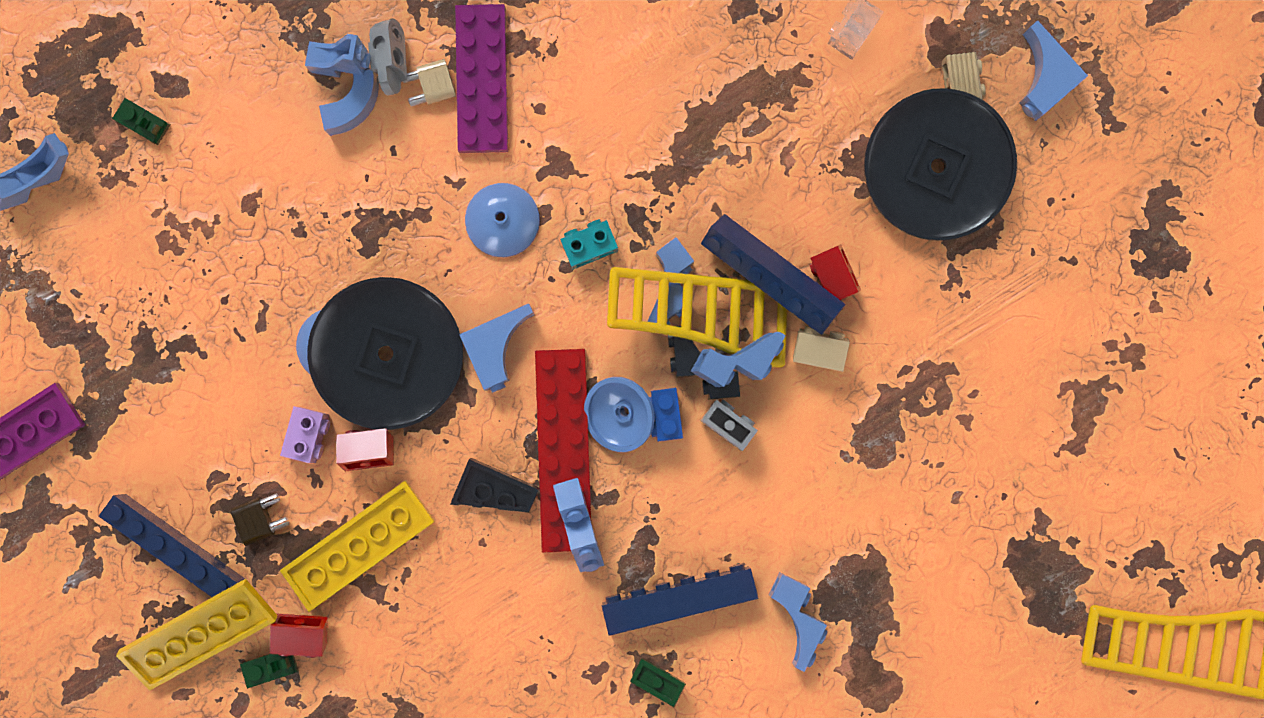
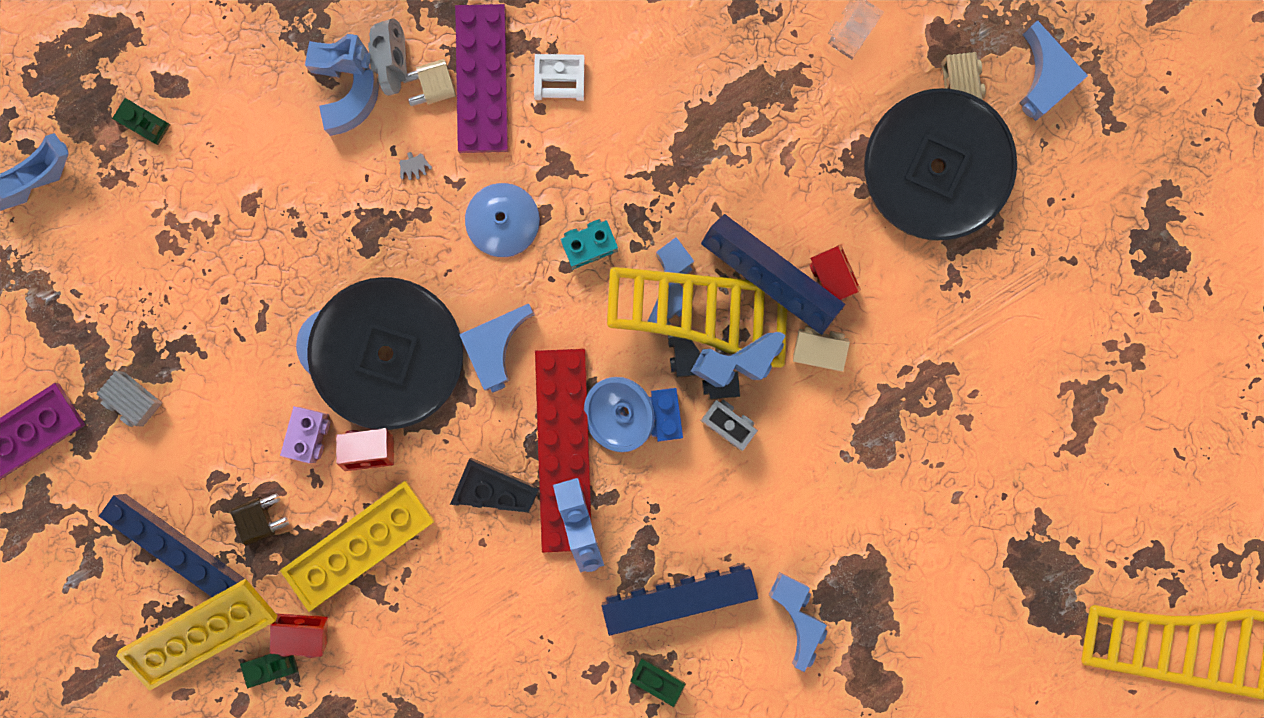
(128, 399): none -> light grey brick
(413, 165): none -> light grey piece
(559, 69): none -> white plate

